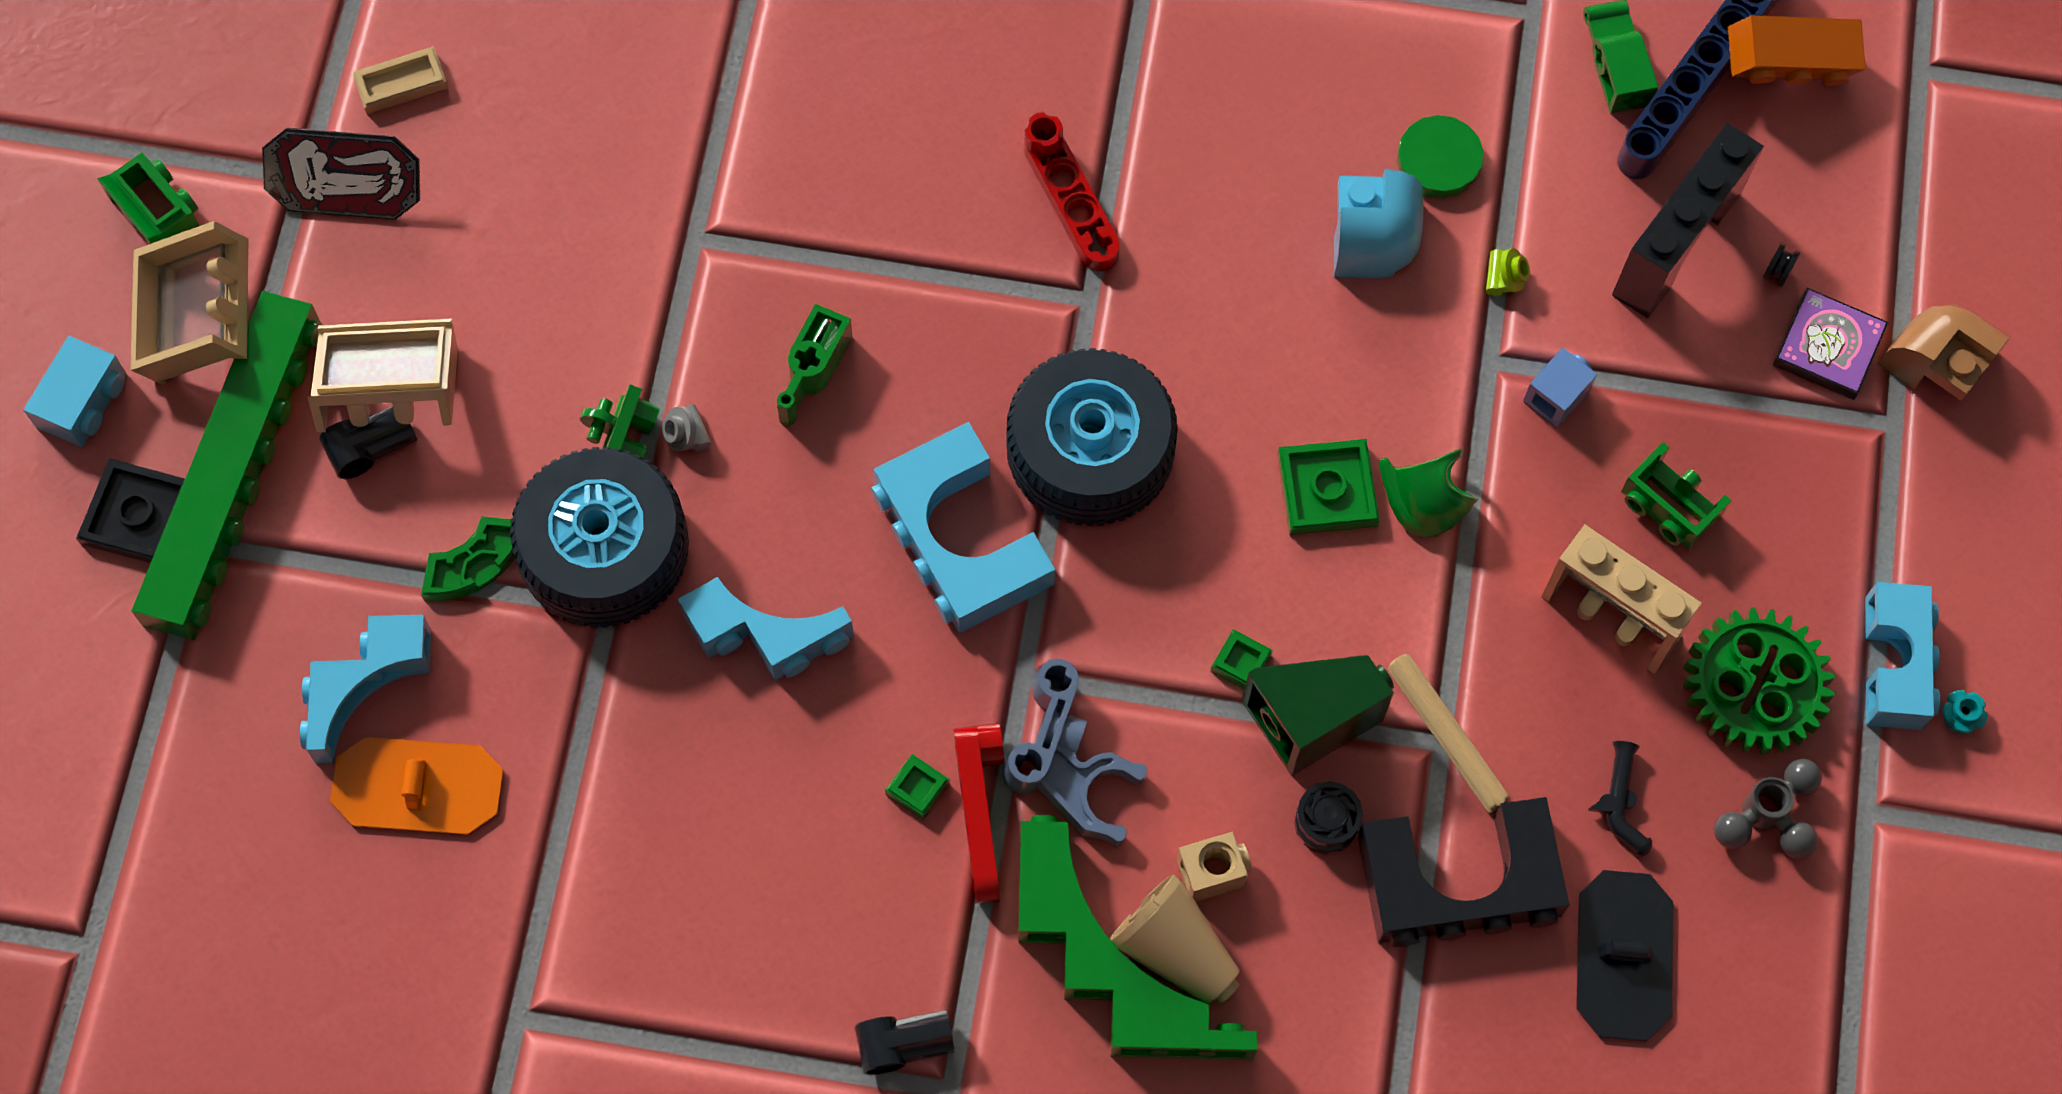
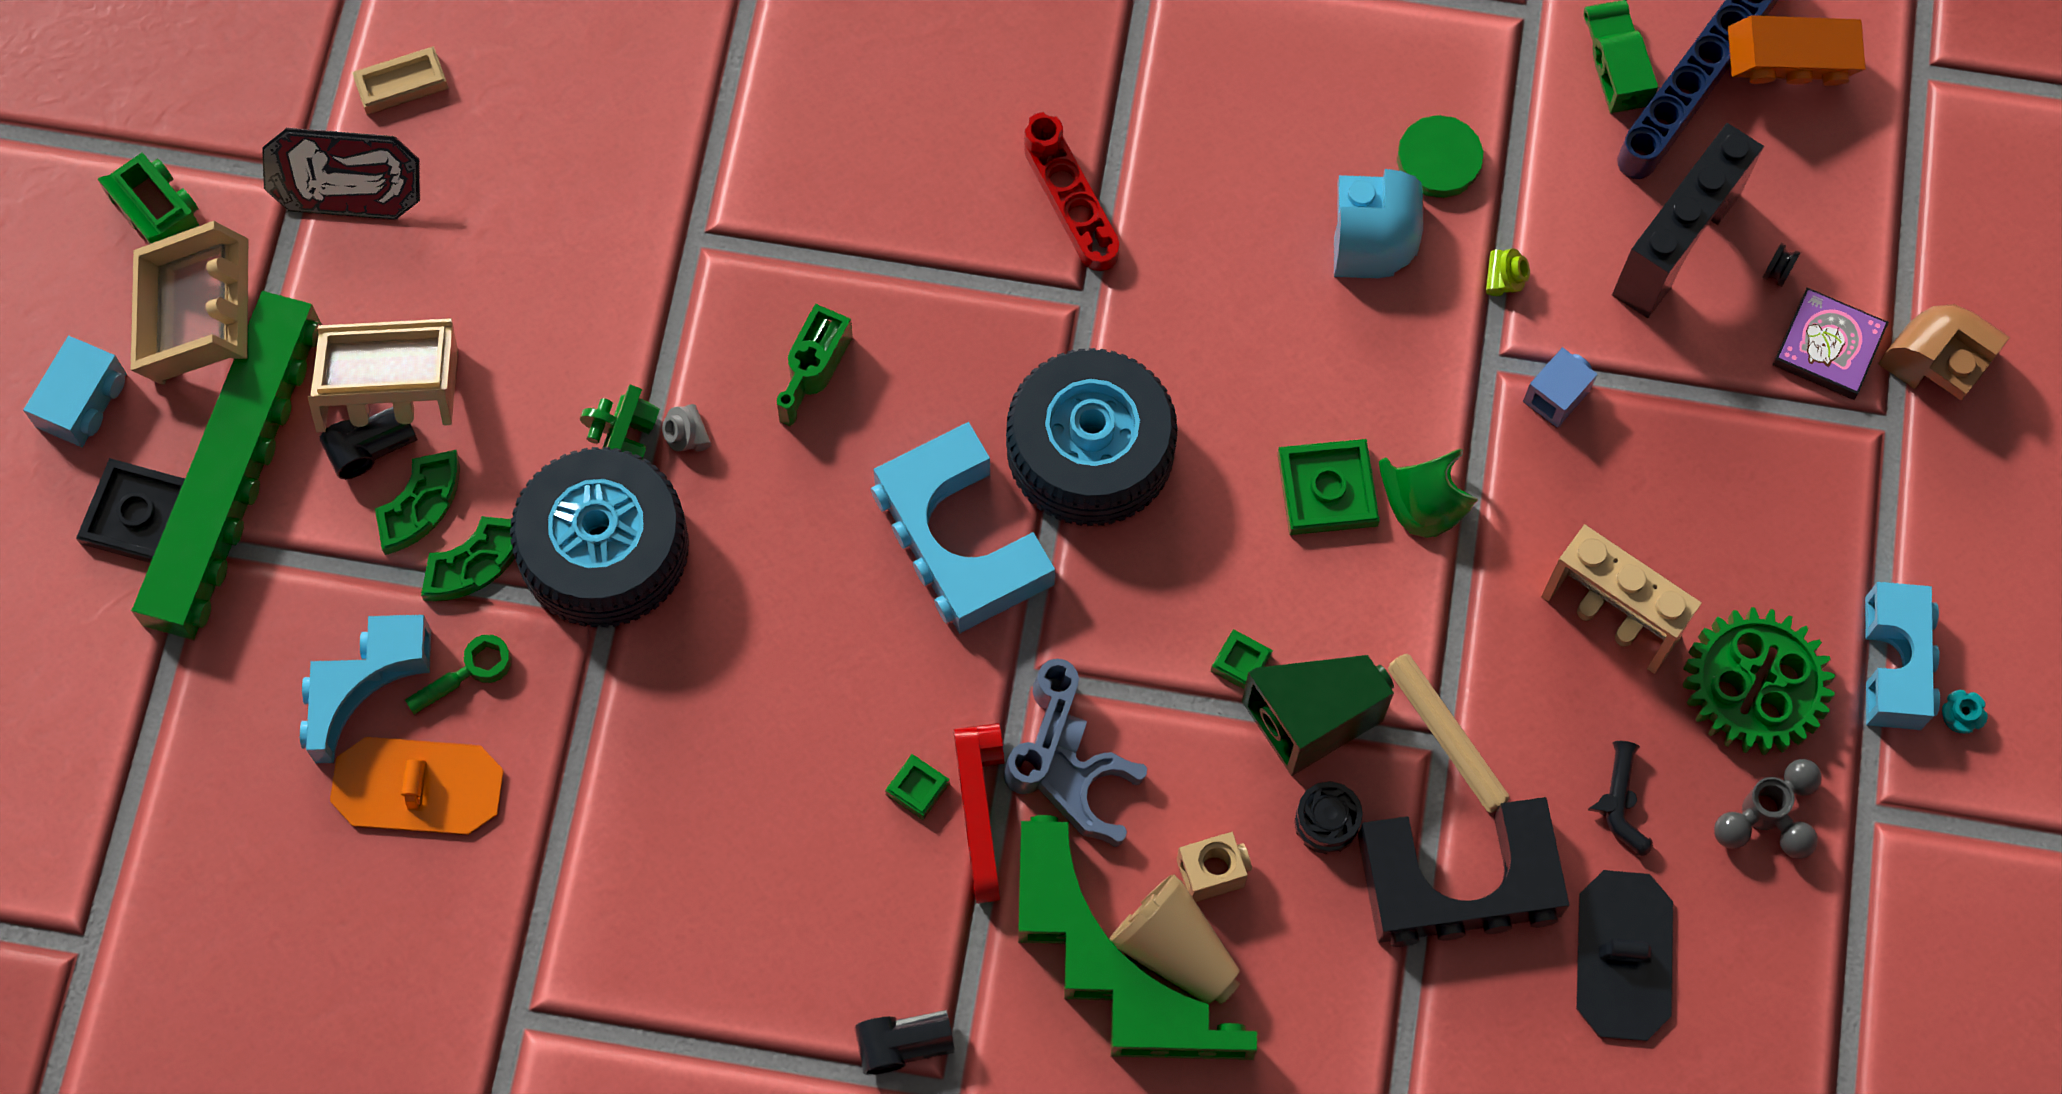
(421, 503): none -> green tile
(452, 680): none -> green piece
(783, 643): medium azure arch -> none
(1682, 489): green window -> none

